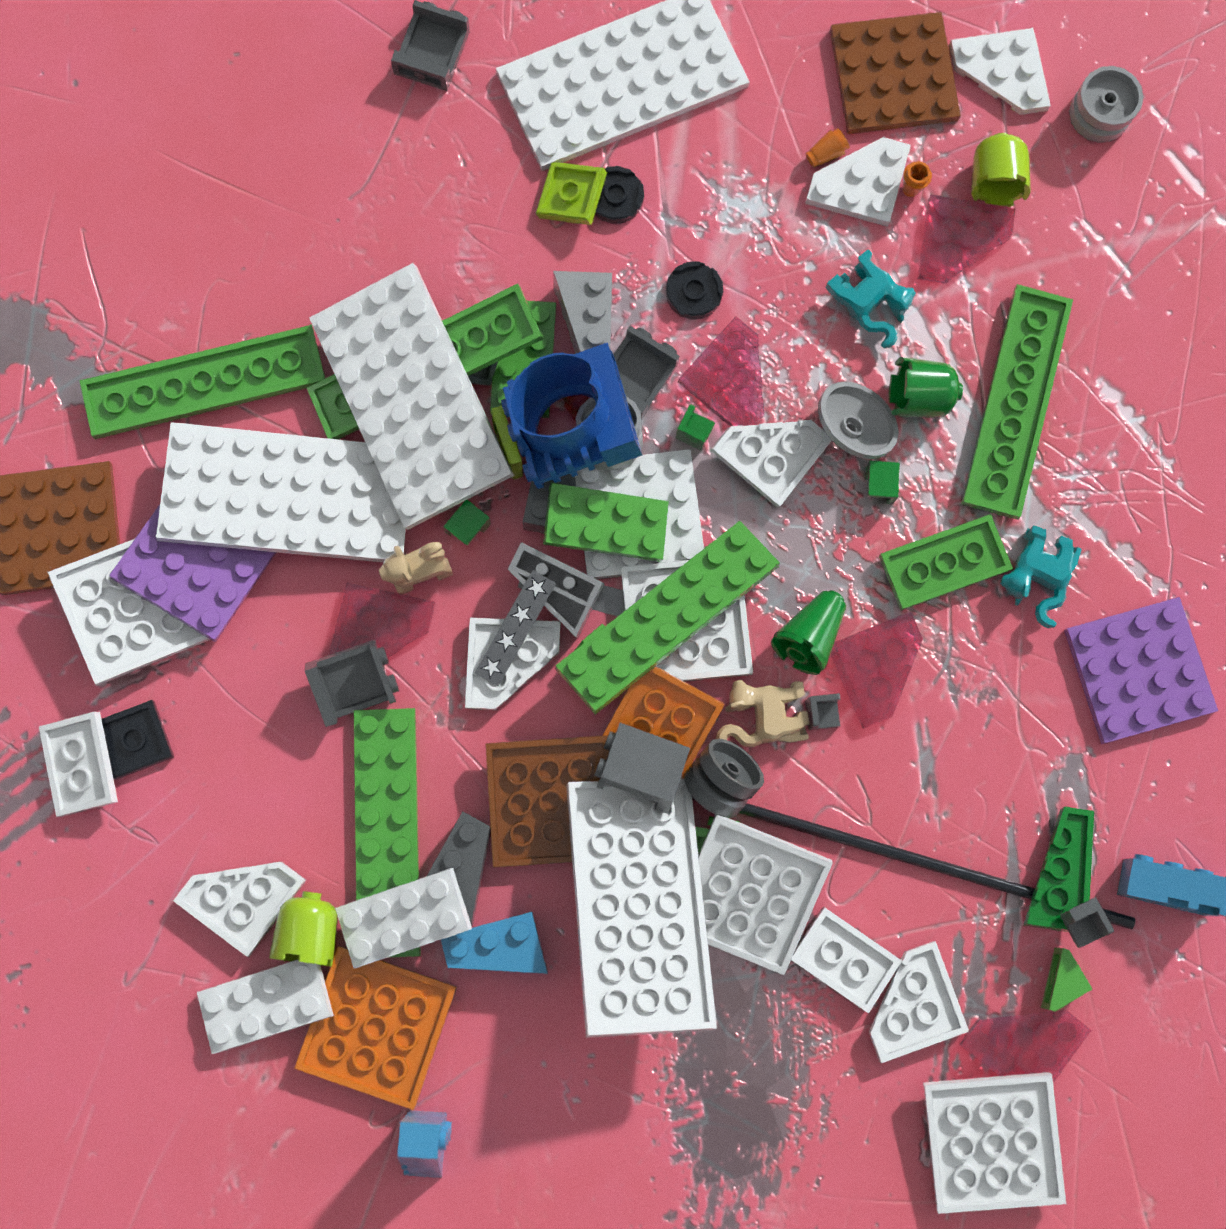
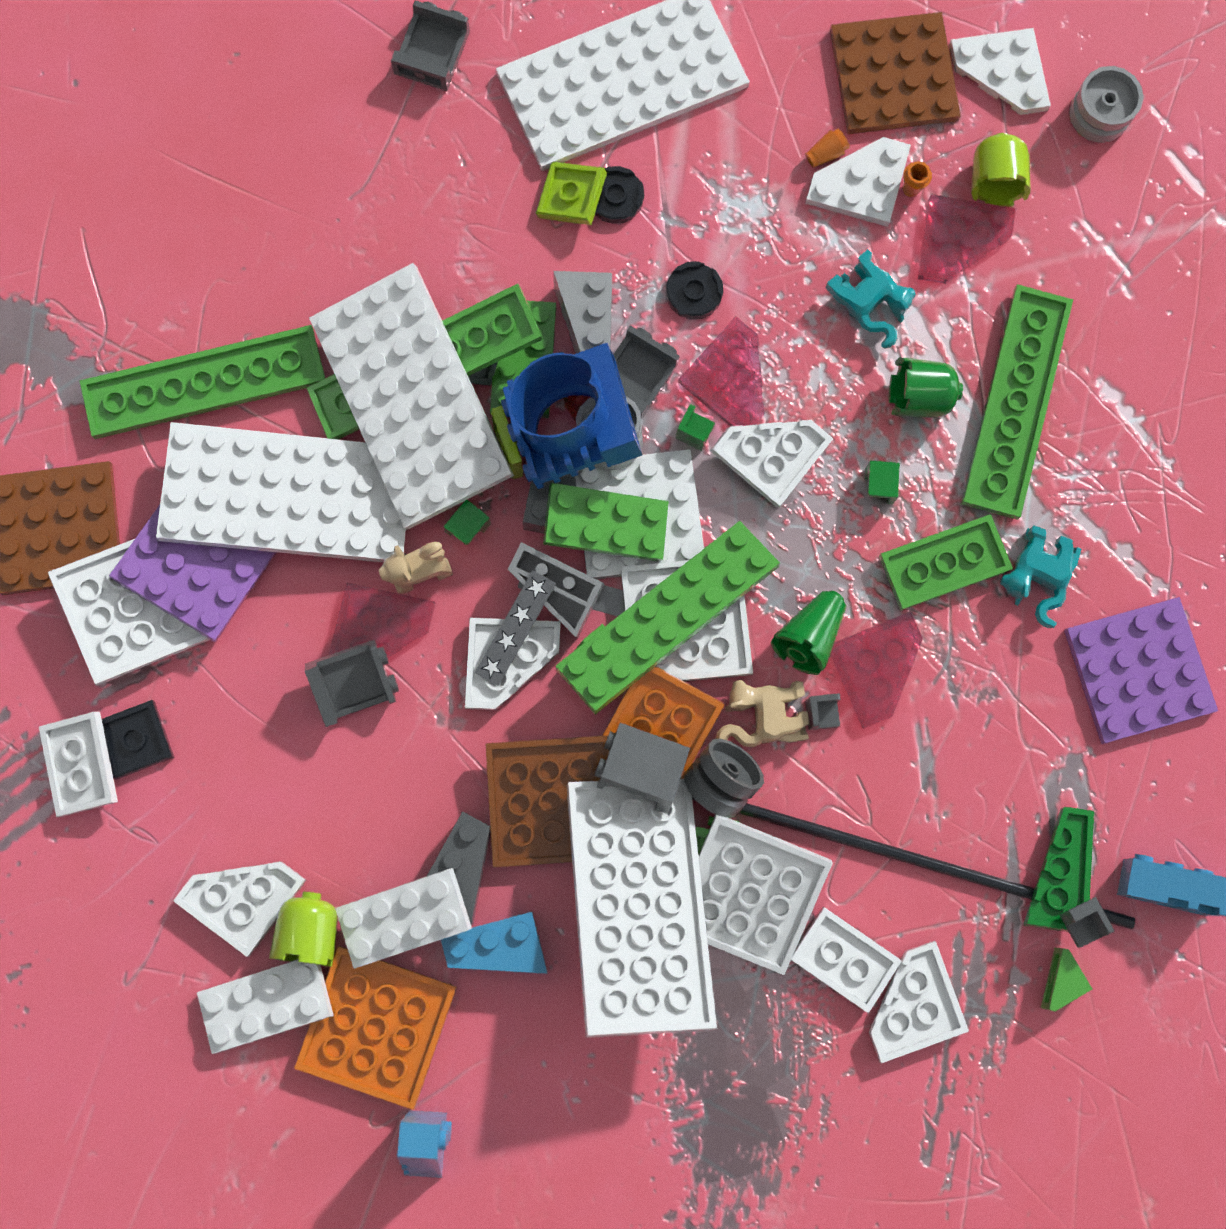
(386, 802): bright green plate -> none
(858, 420): light grey dish -> none
(994, 1143): white plate -> none
(1026, 1042): clear pink plate -> none

